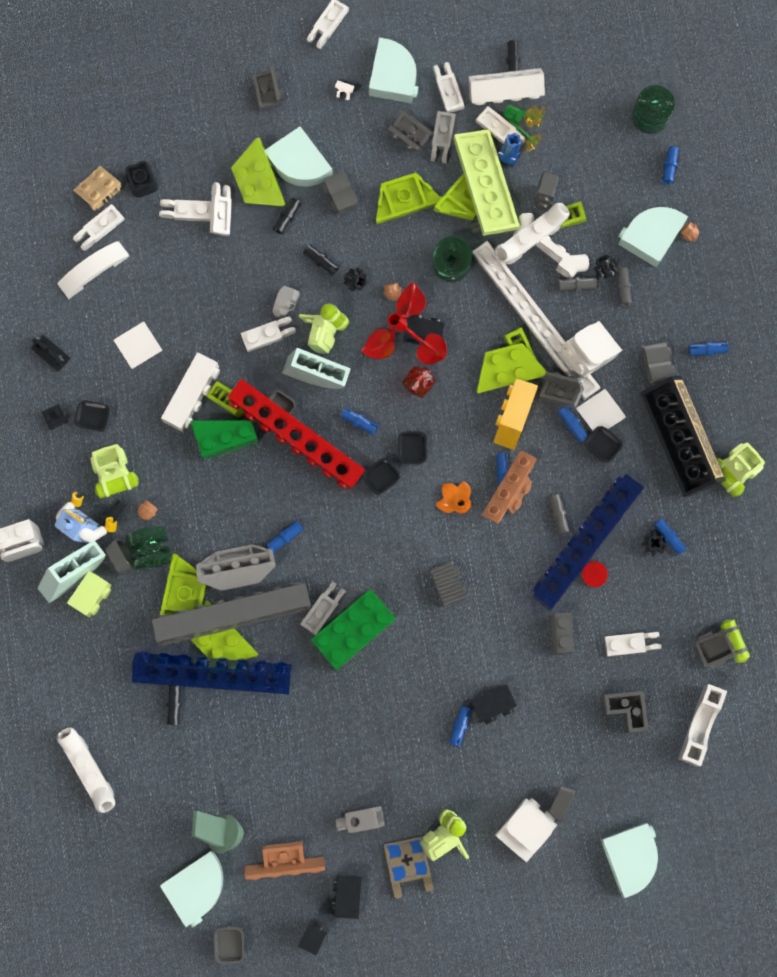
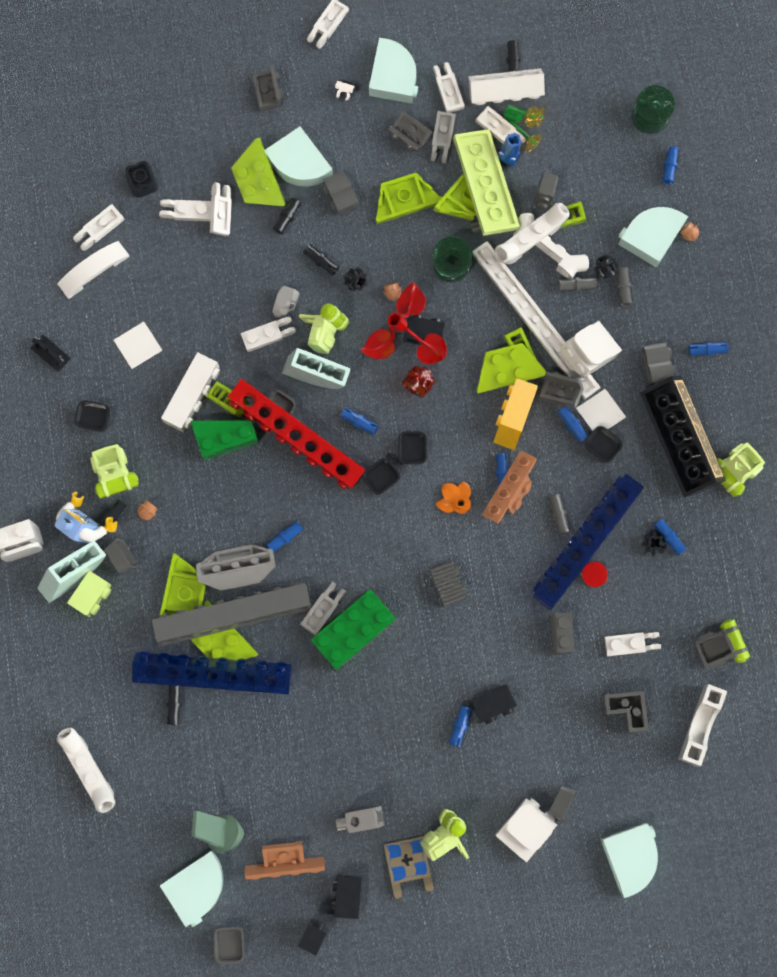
(54, 417): black tile -> none
(97, 187): tan hinge -> none
(148, 548): clear green wheel -> none

